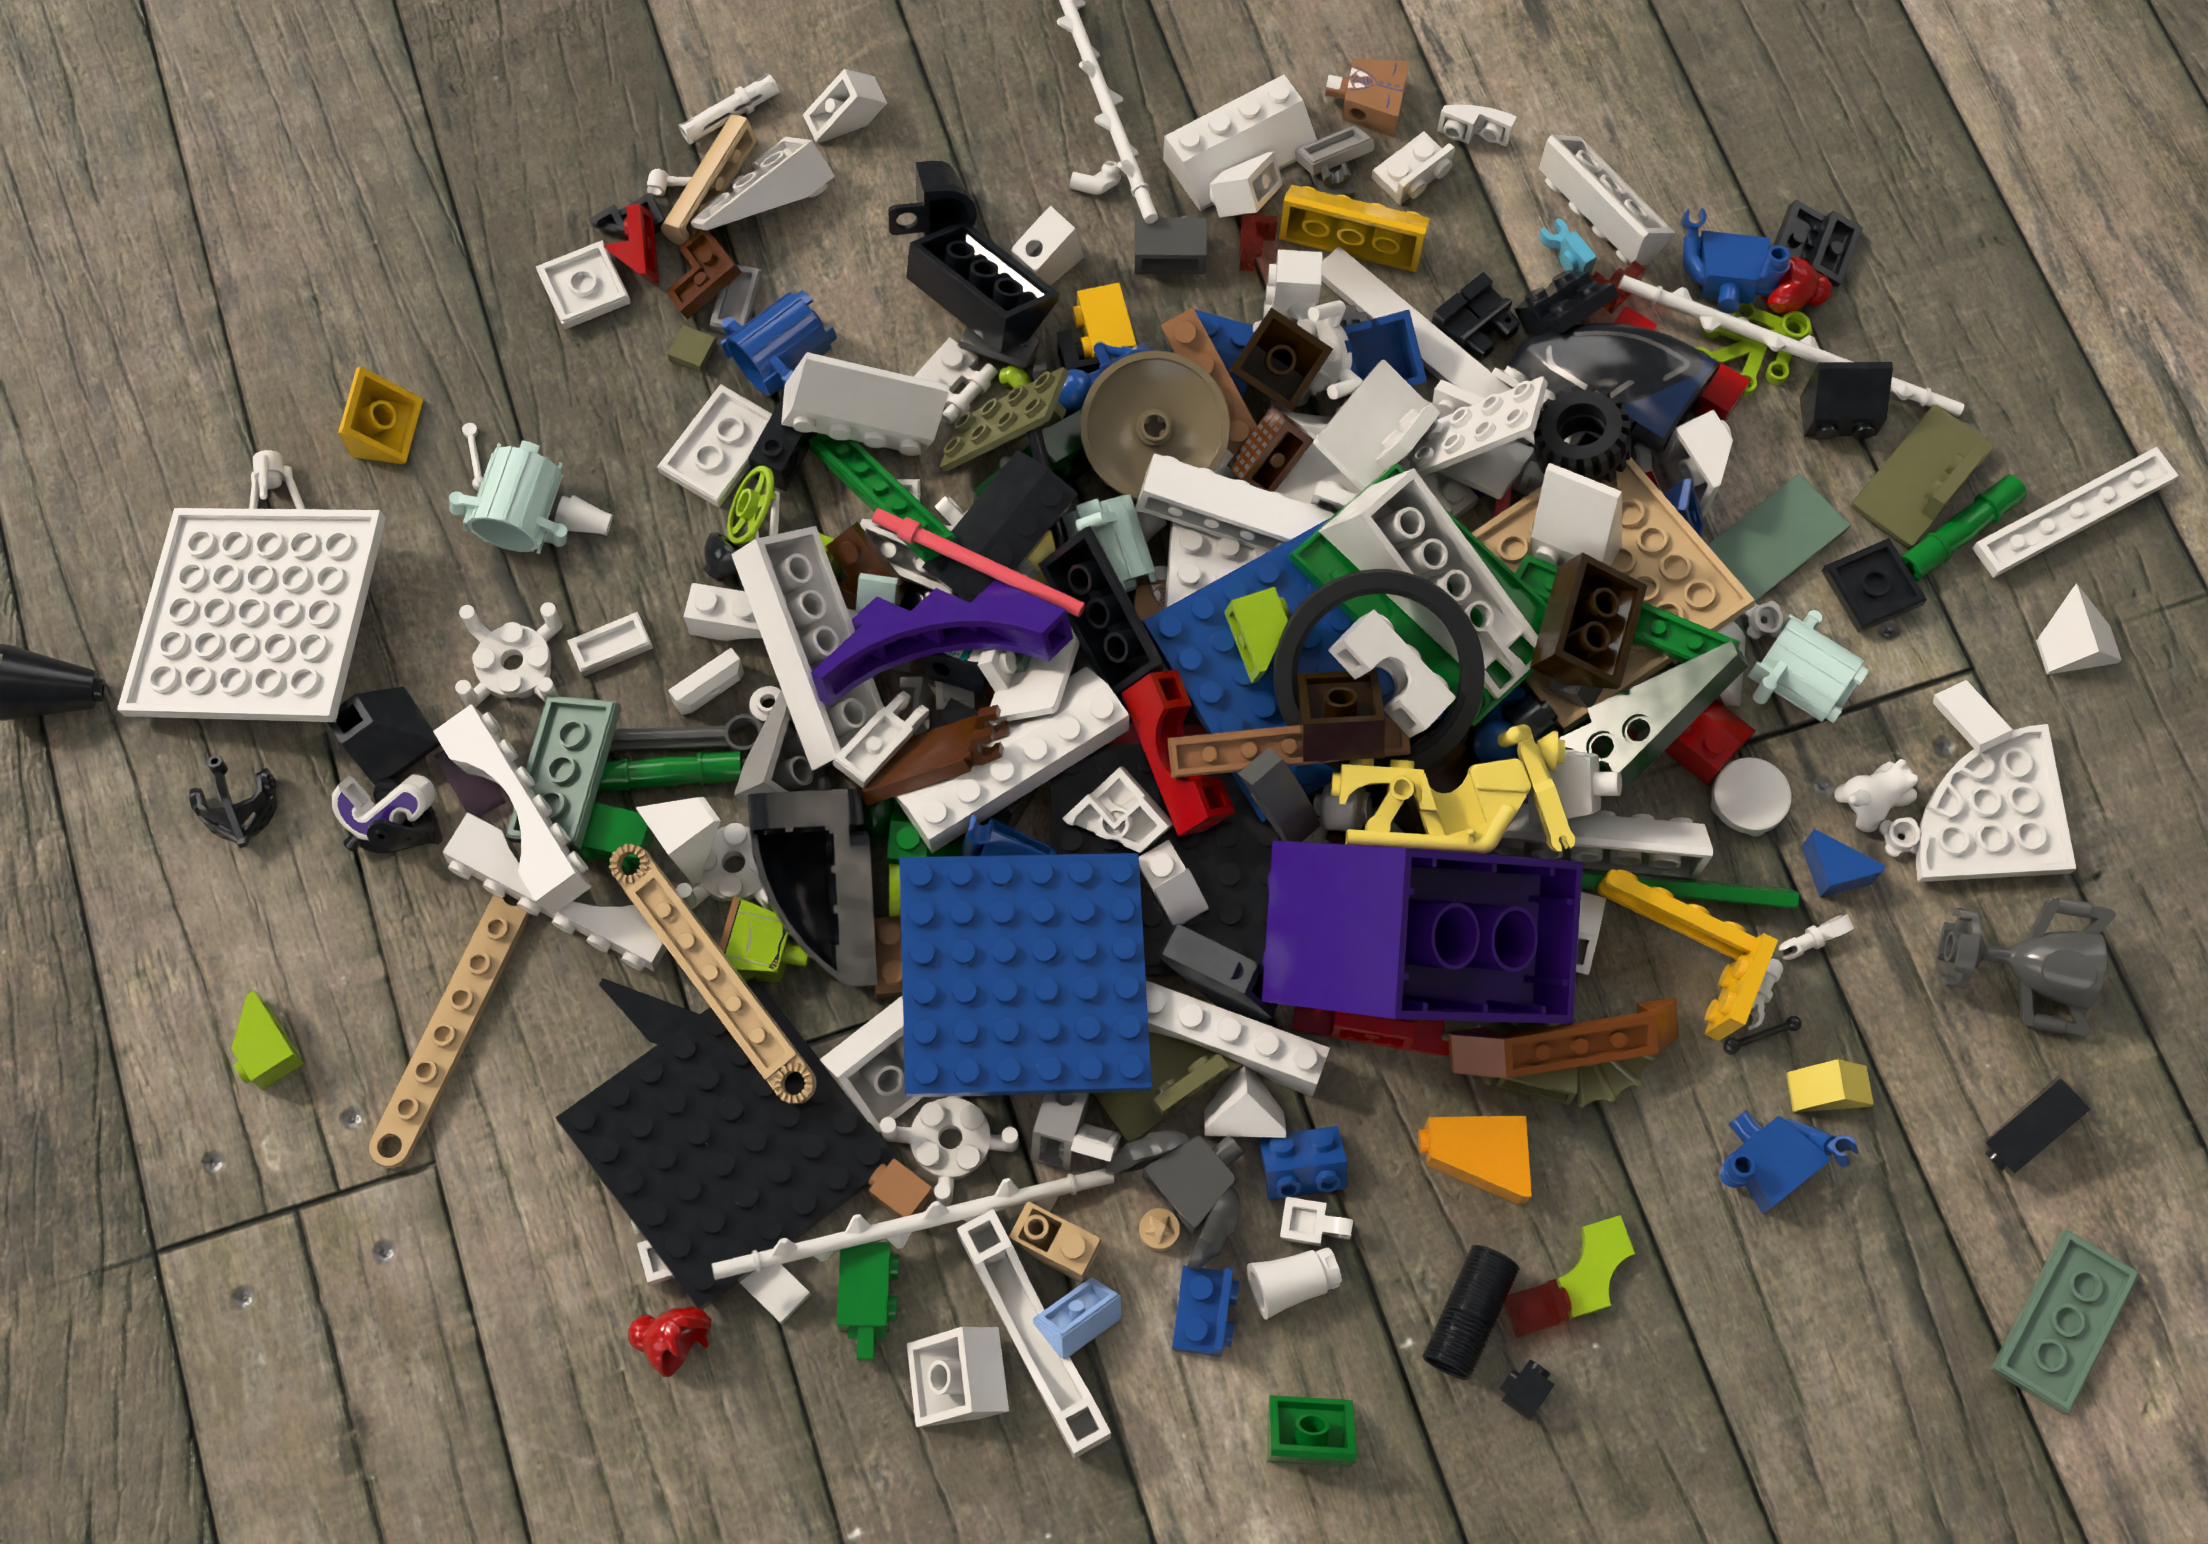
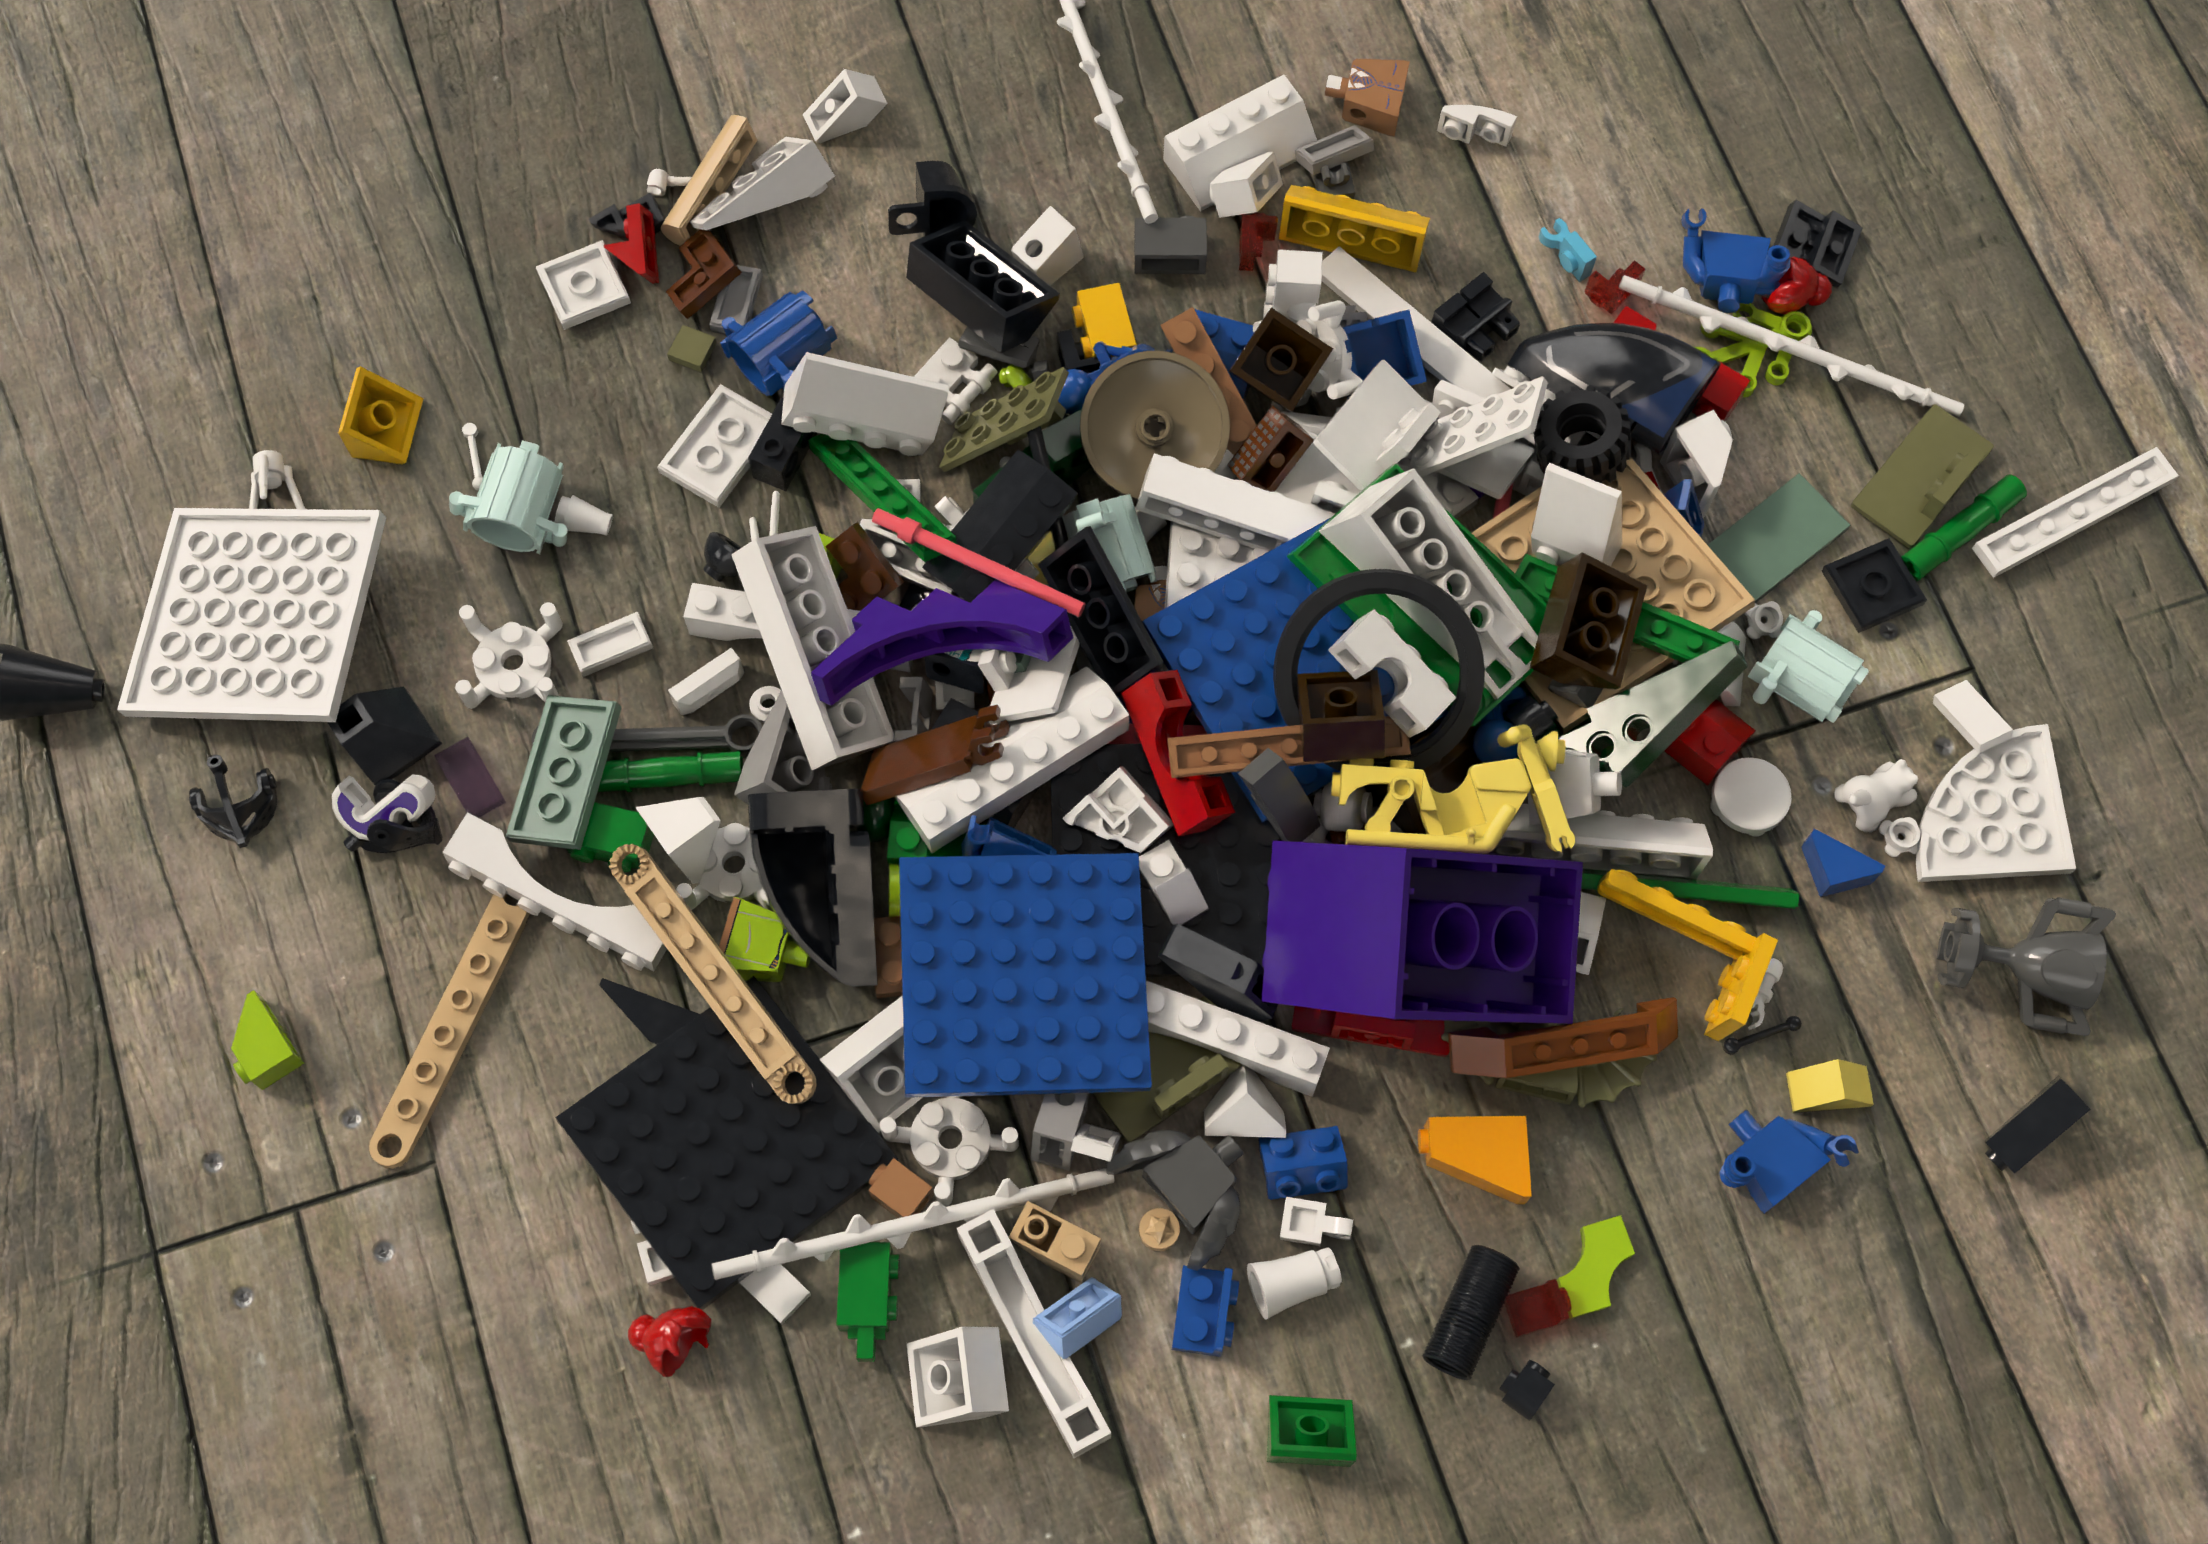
(545, 863): white arch -> none
(740, 102): white pin -> none
(749, 504): lime wheel -> none
(872, 586): light aqua tile -> none
(879, 740): white hinge -> none
(1099, 183): white arm -> none
(1257, 627): lime slope -> none
(1413, 167): white bracket -> none
(1563, 302): black plate -> none
(1604, 199): white slope -> none
(1816, 937): white piece -> none
(1846, 399): black slope -> none
(2065, 1322): sand green tile -> none
(2077, 637): white slope -> none

